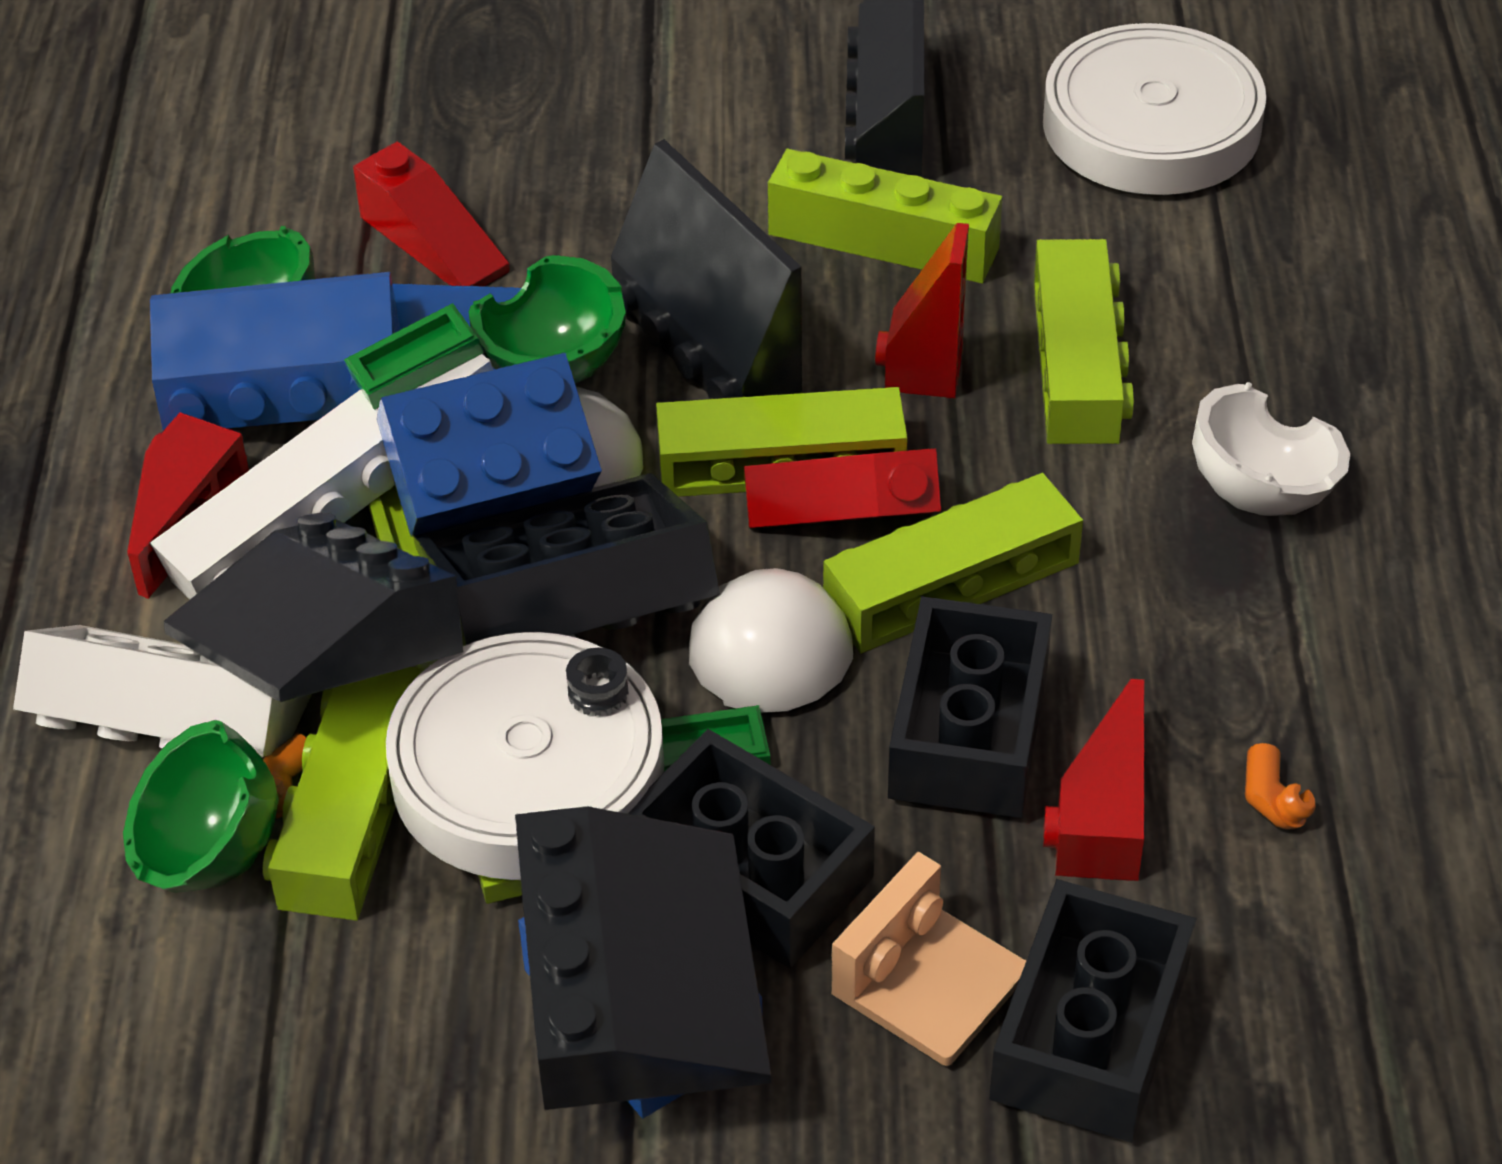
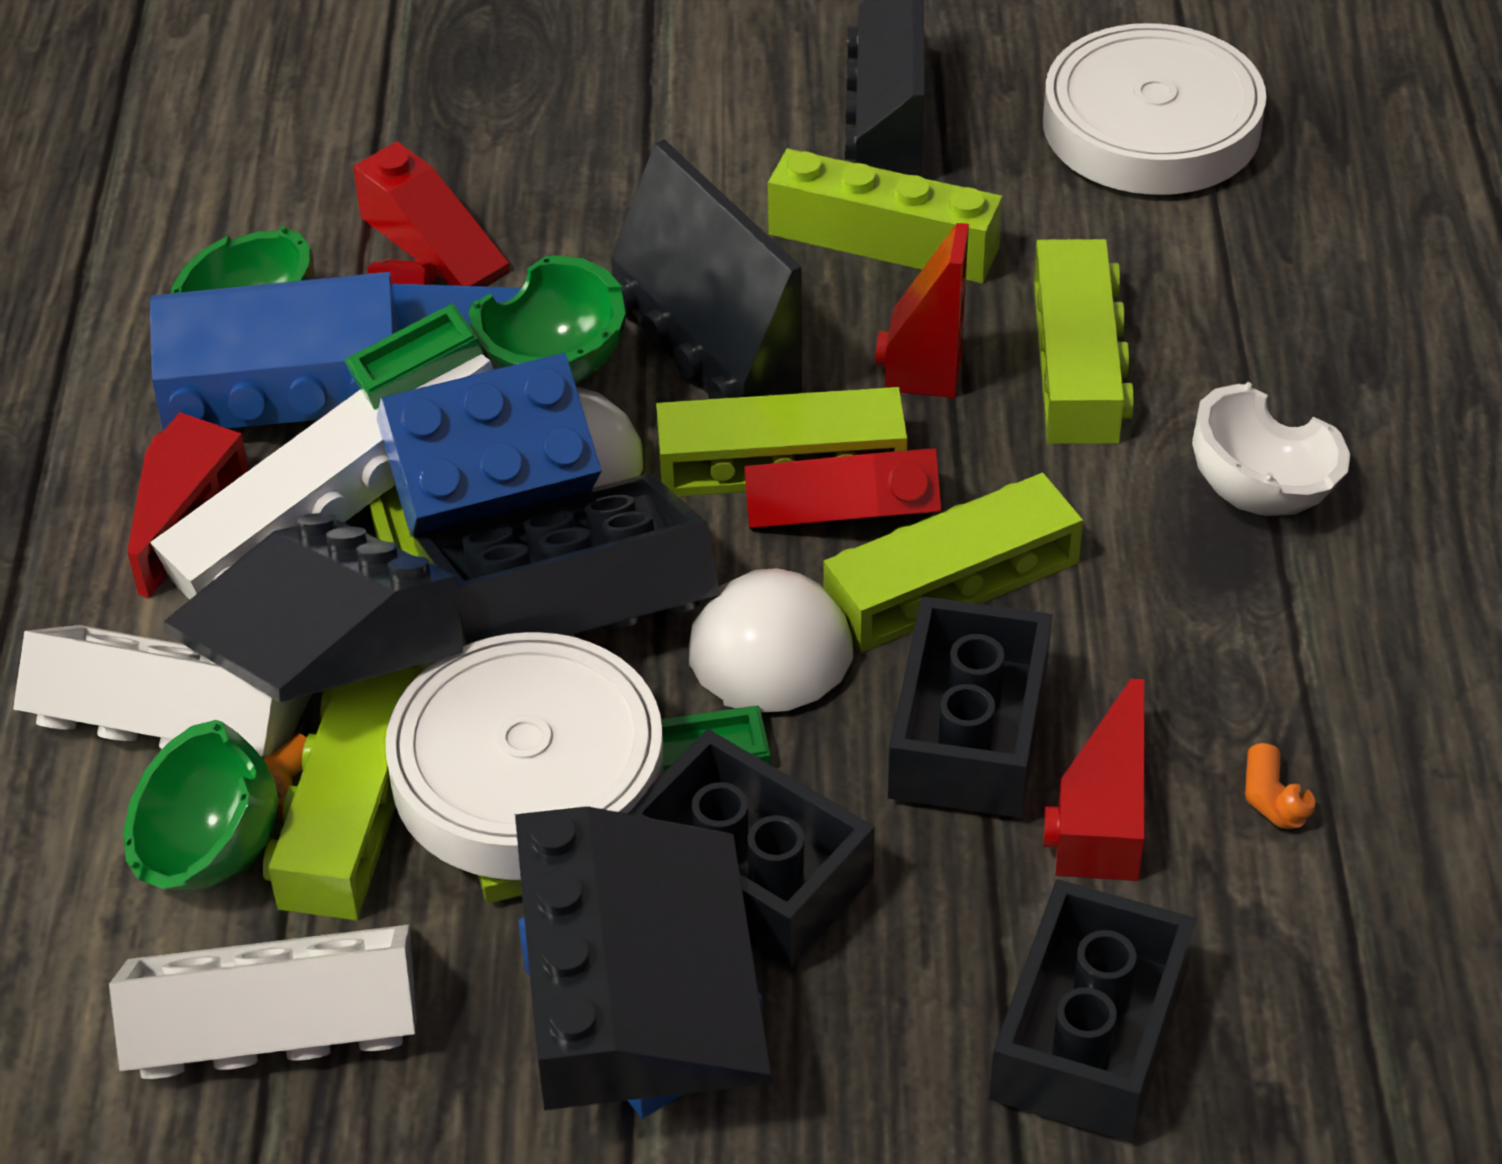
(264, 1000): none -> white slope
(406, 271): none -> red tile
(600, 697): black bush -> none
(922, 967): light nougat bracket -> none

